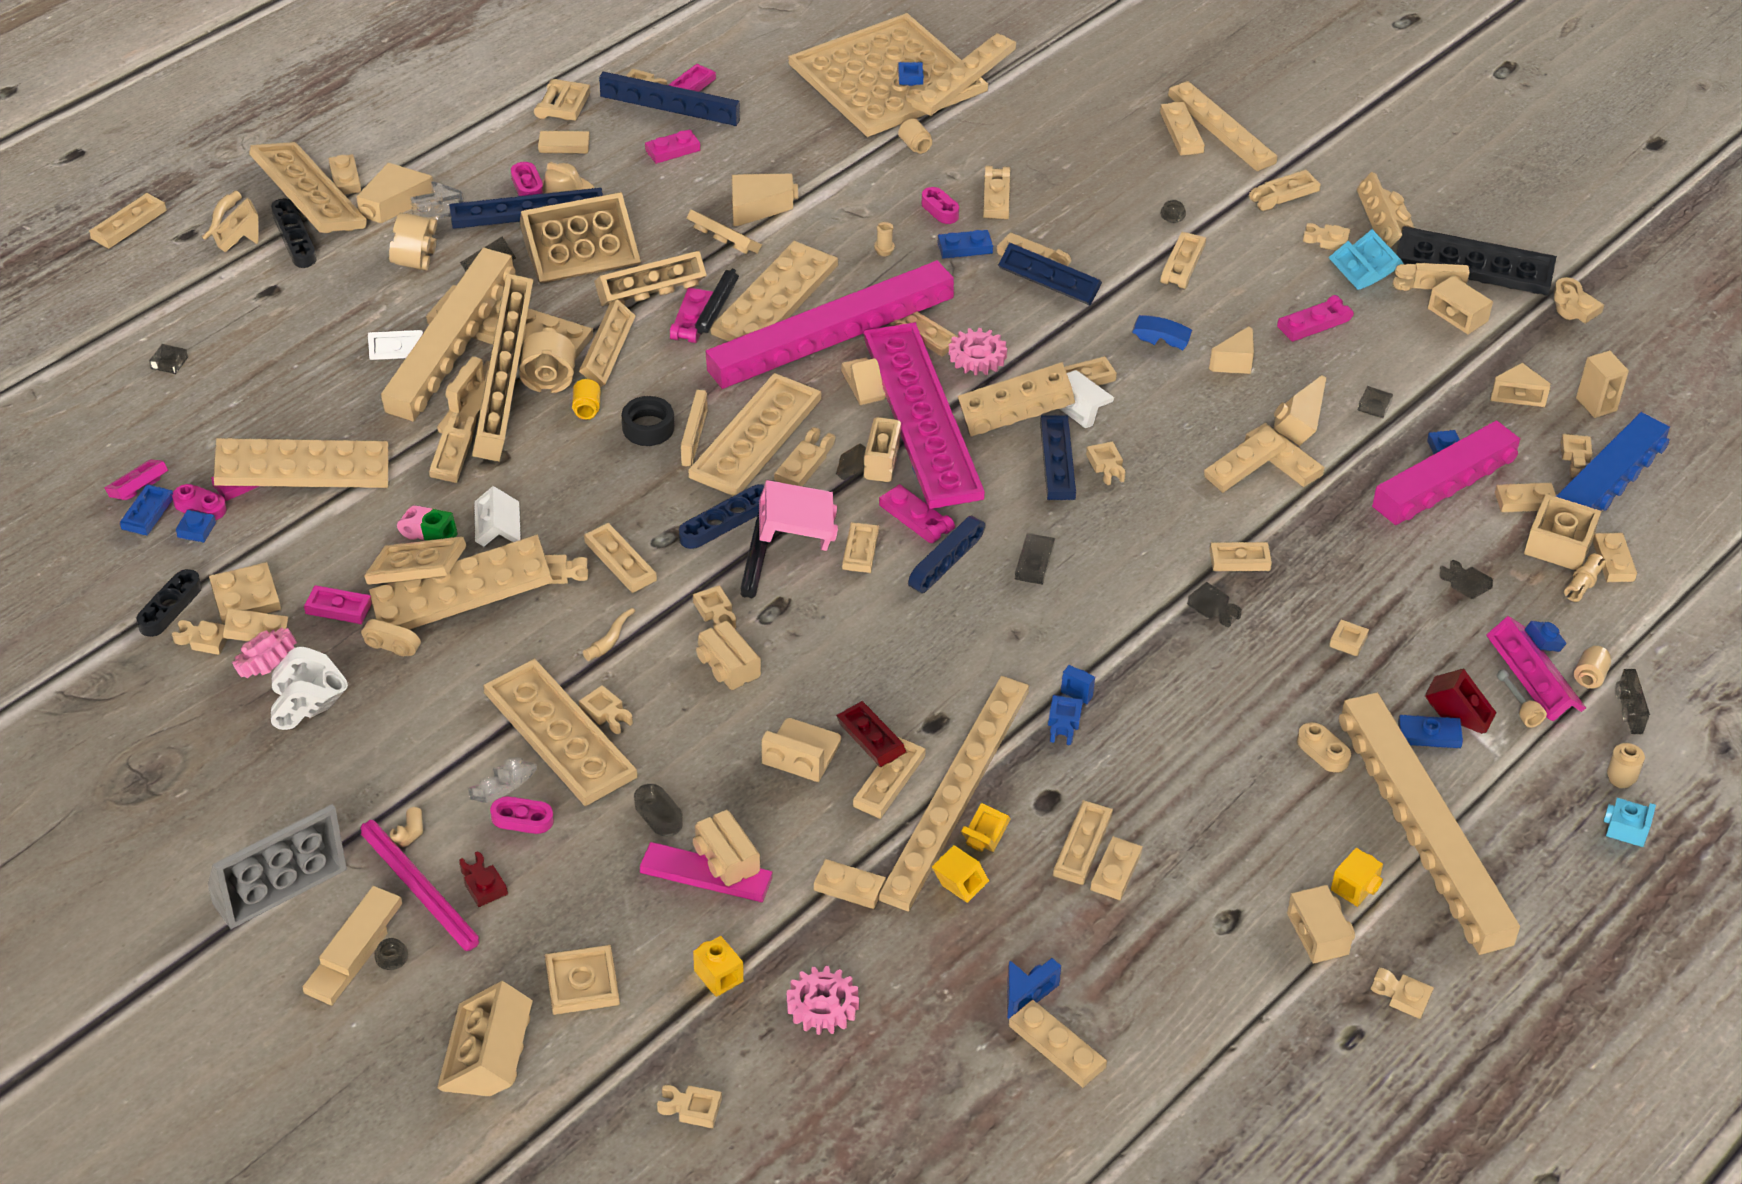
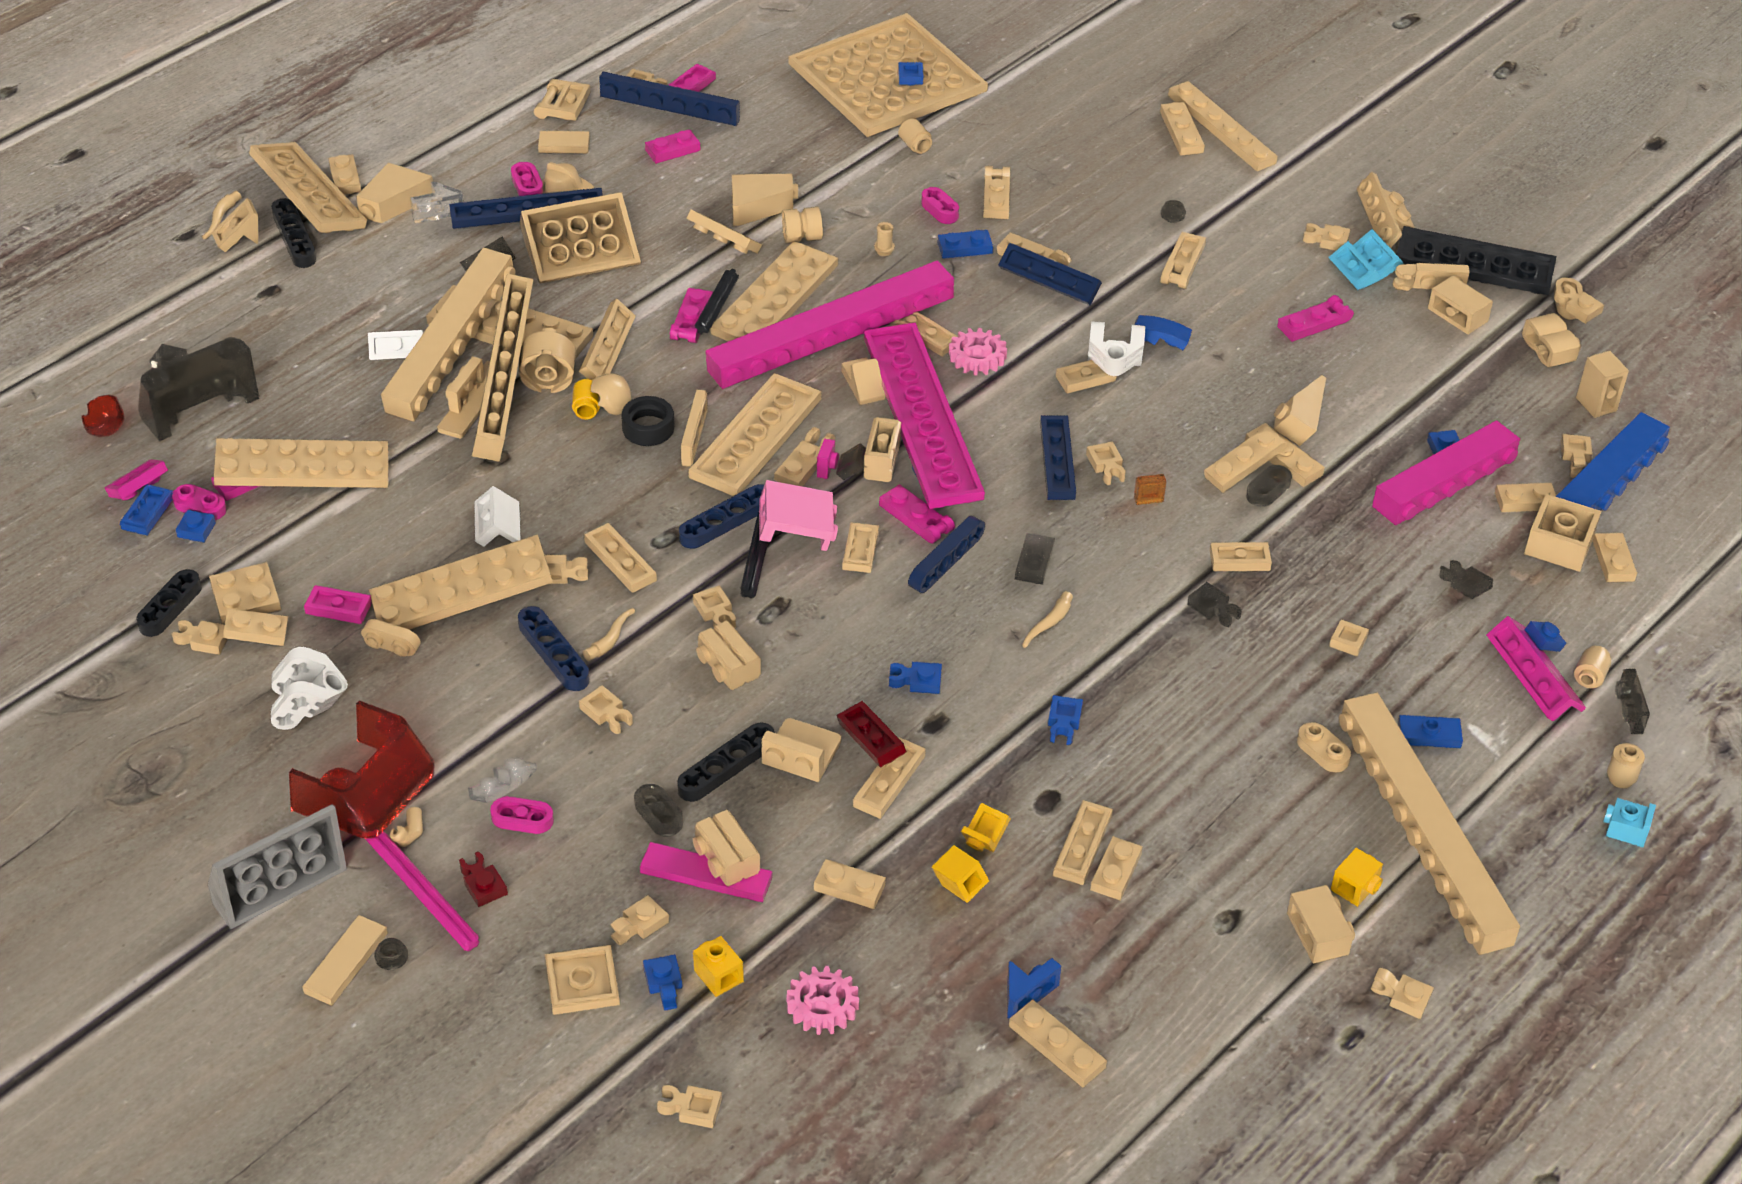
(104, 416): none -> clear red hair
(127, 220): tan plate -> none
(193, 379): none -> clear smoke windscreen
(264, 652): bright pink gear -> none
(360, 930): tan tile -> none
(380, 788): none -> clear red windscreen
(413, 241): tan brick -> none
(415, 560): tan tile -> none
(427, 524): leg -> none
(452, 449): tan hinge -> none
(486, 1042): tan slope -> none
(557, 646): none -> dark blue beam
(560, 732): tan plate -> none
(613, 392): none -> tan hair
(640, 919): none -> tan plate
(651, 278): tan brick -> none
(663, 977): none -> blue plate
(722, 758): none -> black beam
(802, 224): none -> tan wheel
(827, 459): none -> dark pink plate
(921, 677): none -> blue plate
(953, 794): tan plate -> none
(963, 74): tan plate -> none
(1016, 399): tan brick -> none
(1056, 615): none -> tan animal
(1077, 684): blue plate -> none
(1087, 399): white panel -> none
(1104, 352): none -> white piece
(1150, 489): none -> clear orange tile
(1234, 354): tan slope -> none
(1269, 485): none -> clear smoke plate
(1284, 189): tan hinge -> none
(1375, 402): clear smoke plate -> none
(1459, 697): dark red slope -> none
(1520, 386): tan slope -> none
(1531, 711): tan hinge -> none
(1551, 340): none -> tan brick
(1584, 577): tan pin -> none

